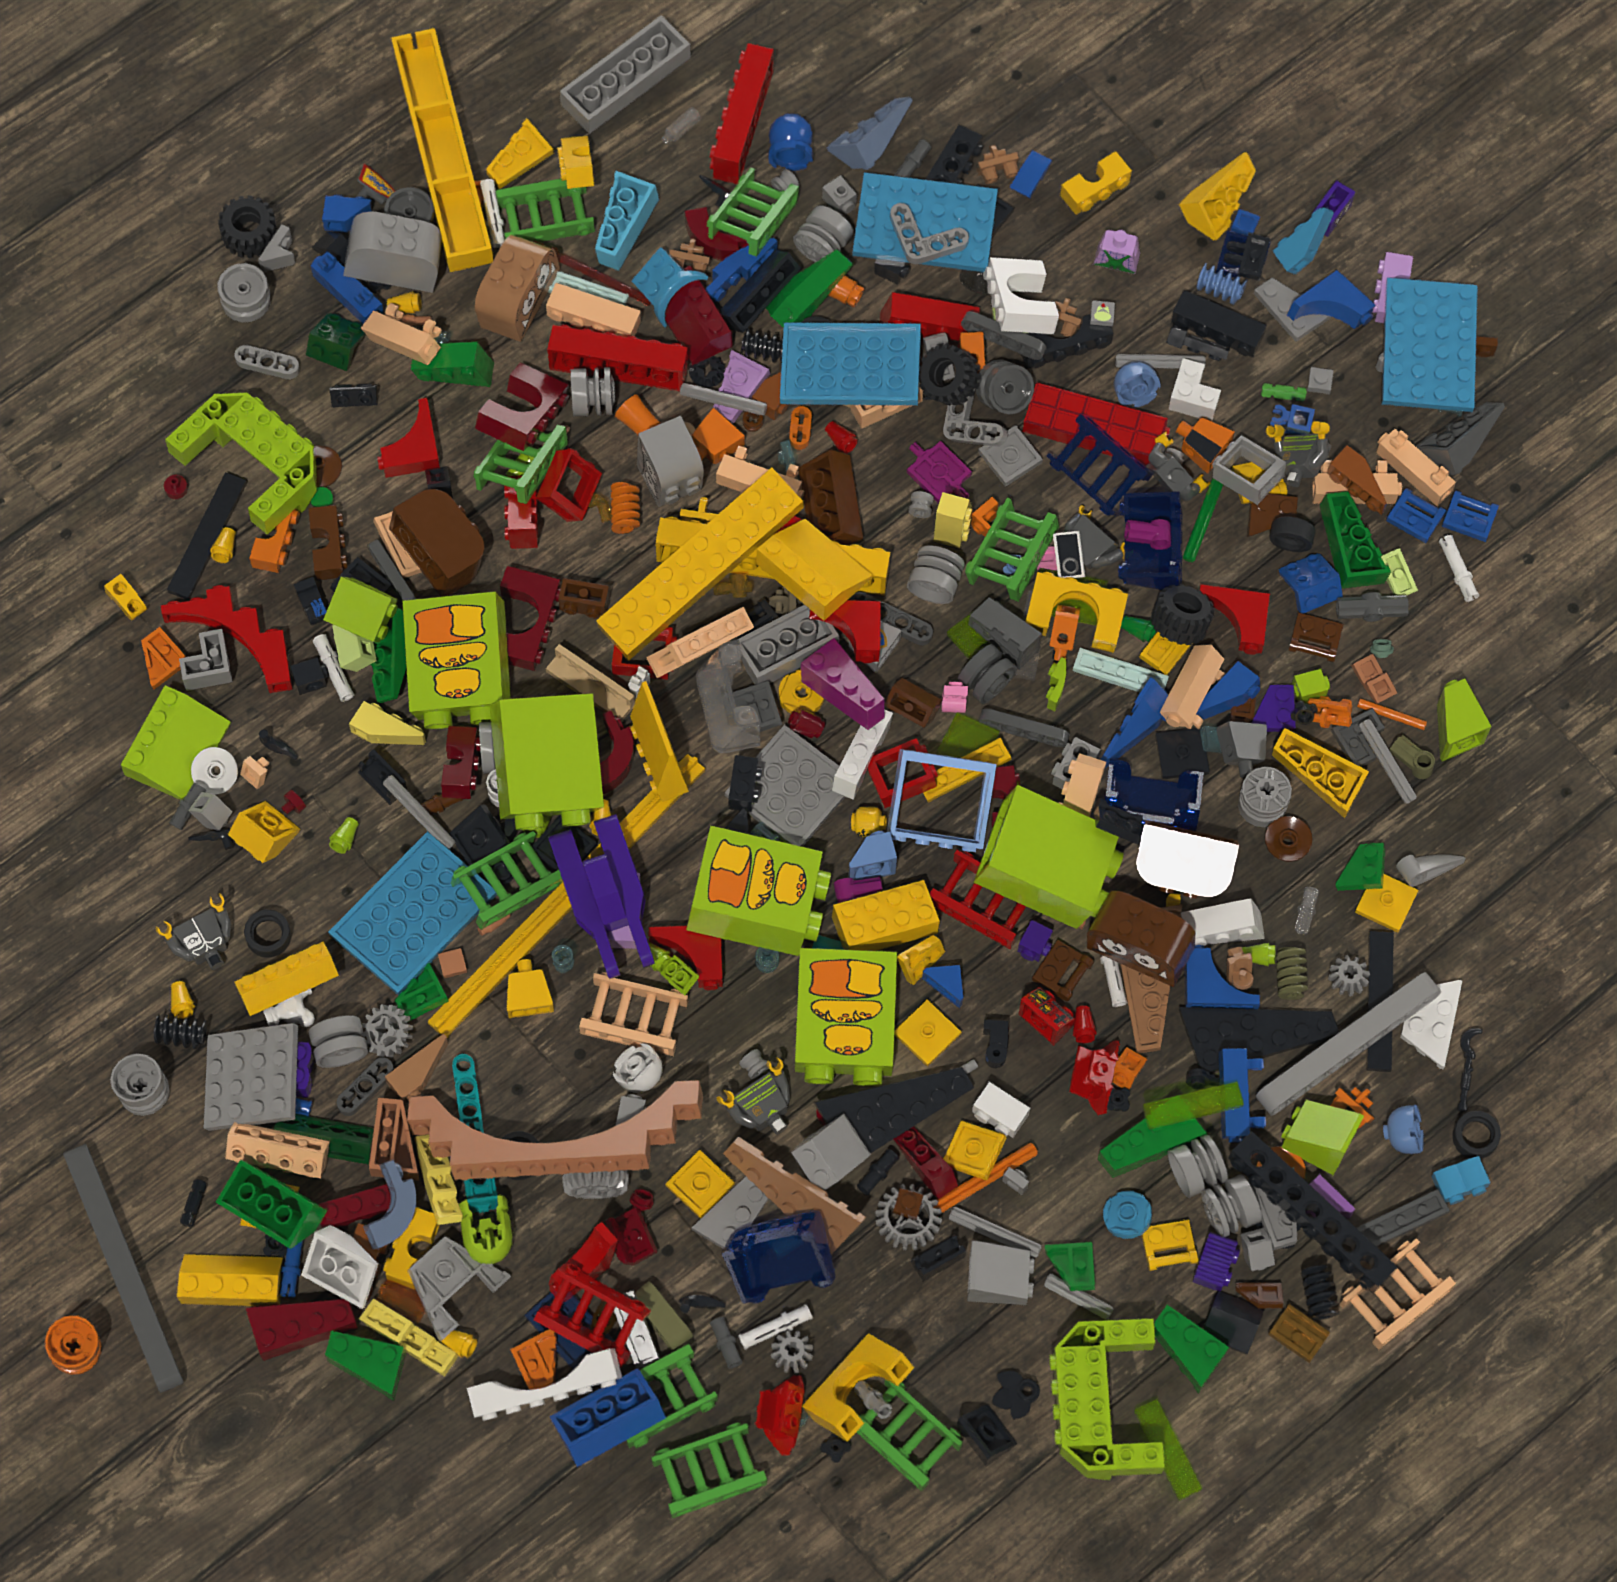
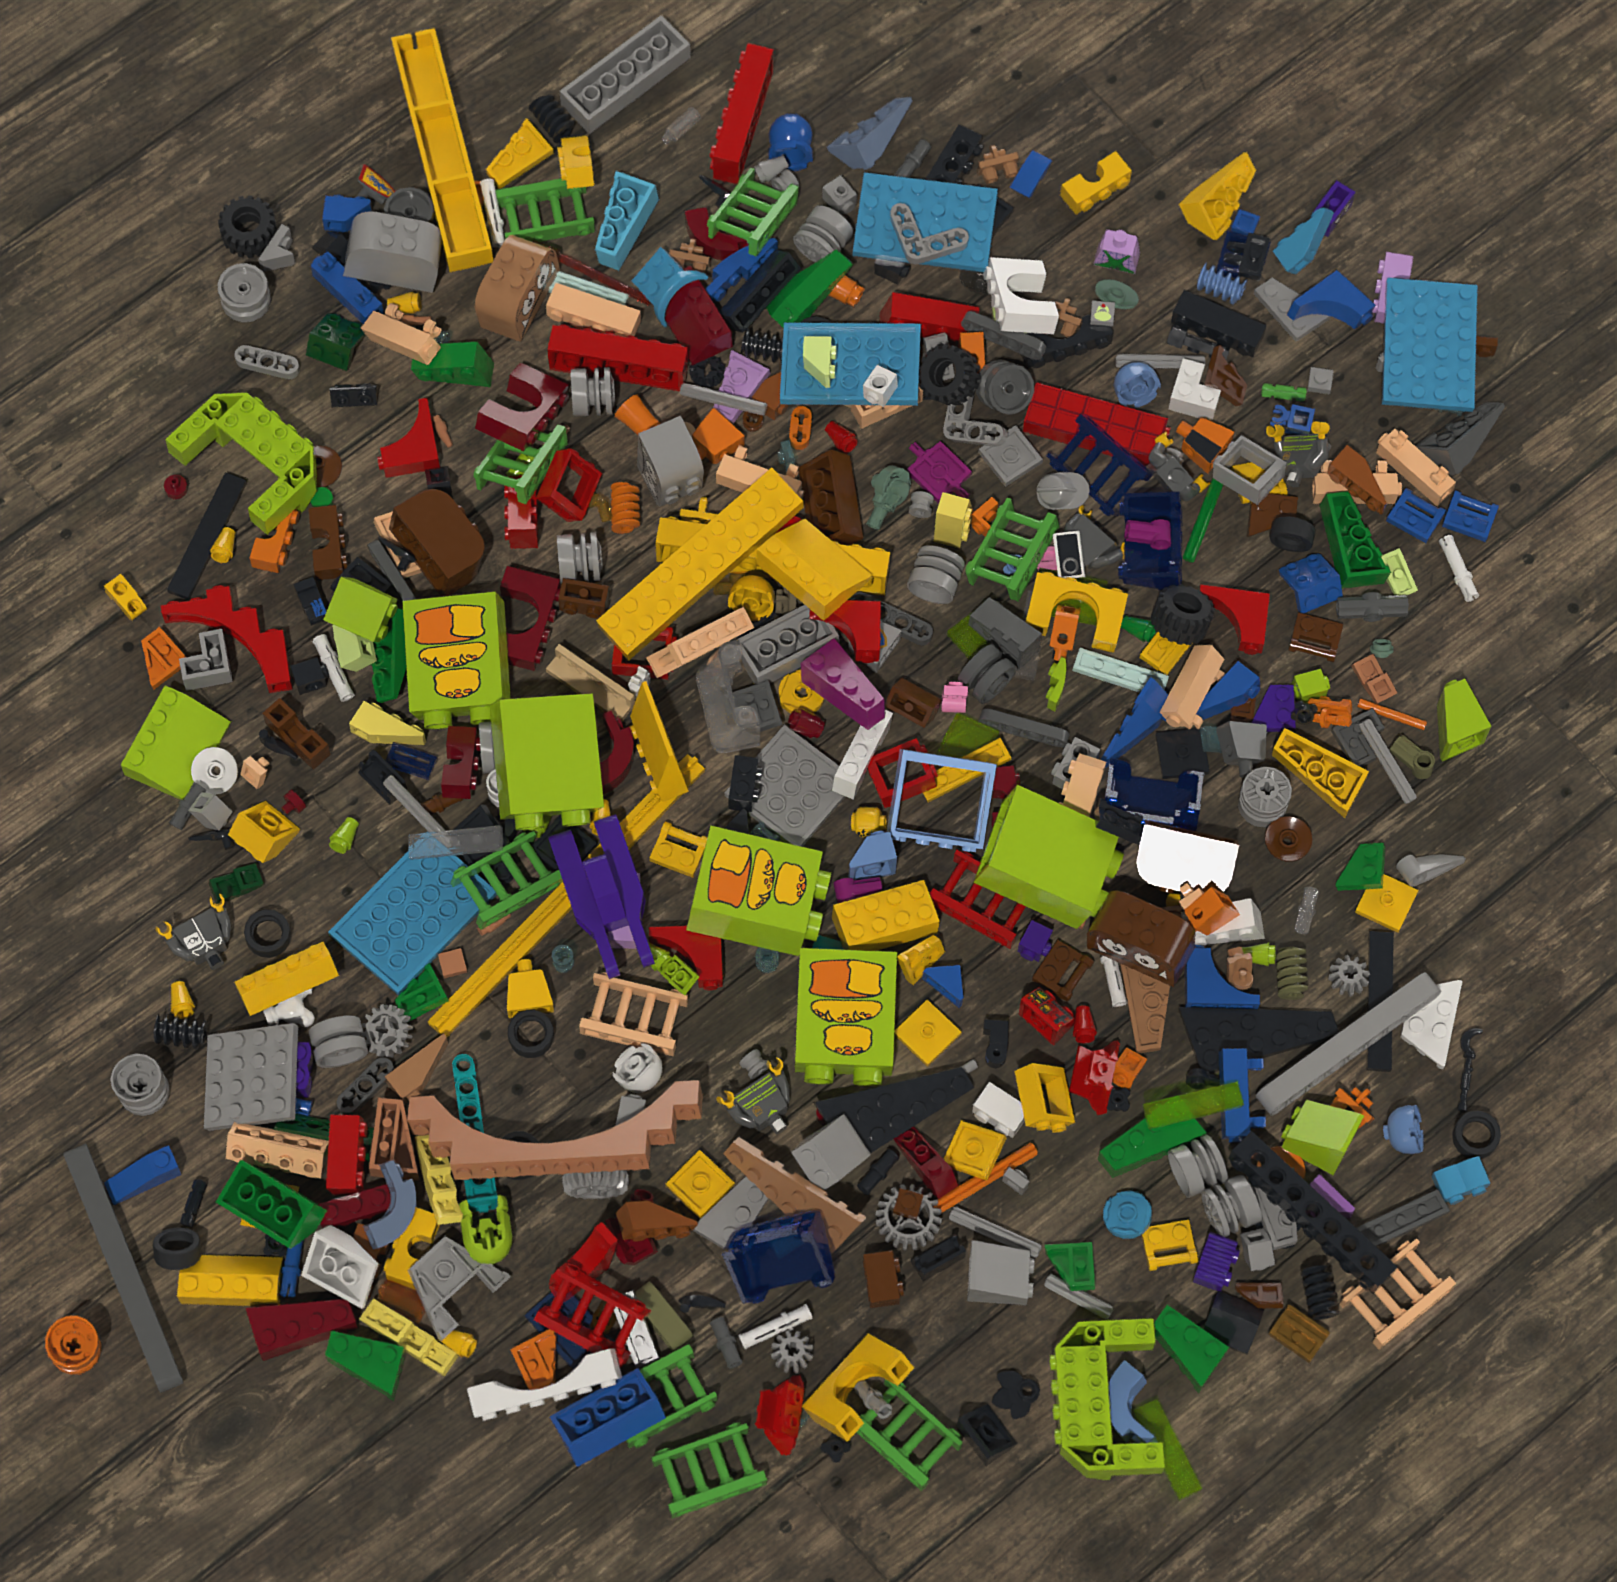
(143, 1175): none -> blue slope
(177, 1238): none -> black tyre
(237, 883): none -> dark green slope
(304, 743): none -> reddish brown arch
(346, 1155): none -> red wedge
(405, 556): none -> black bar
(408, 769): none -> clear blue tile
(441, 429): none -> nougat piece
(455, 842): none -> clear tile
(522, 1017): none -> black tyre
(552, 117): none -> black piece
(579, 557): none -> light grey wheel
(649, 1220): none -> dark orange slope
(675, 856): none -> yellow plate
(754, 595): none -> yellow cylinder
(770, 168): none -> light grey cone
(818, 358): none -> yellowish green slope
(880, 378): none -> white brick
(881, 1279): none -> reddish brown brick
(888, 493): none -> sand green pin
(1032, 1100): none -> yellow window
(1062, 491): none -> light grey piece
(1117, 292): none -> sand green dish
(1122, 1389): none -> medium blue arch
(1190, 895): none -> light nougat tile
(1211, 911): none -> orange torso
(1225, 377): none -> reddish brown wing

